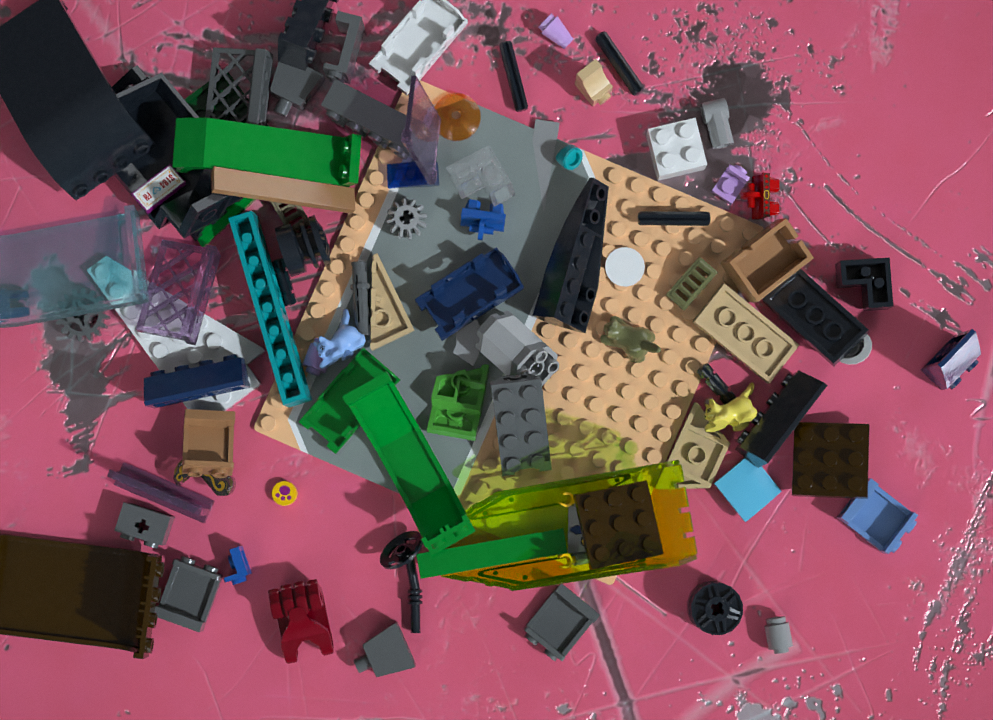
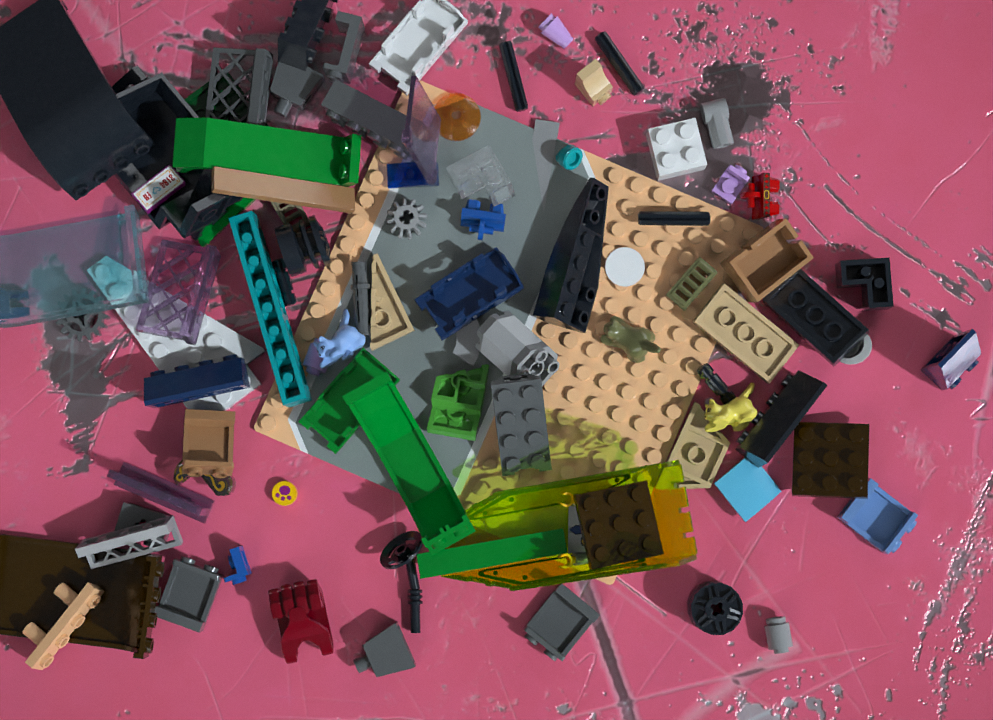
(71, 619): none -> light nougat plate
(129, 537): none -> light grey fence

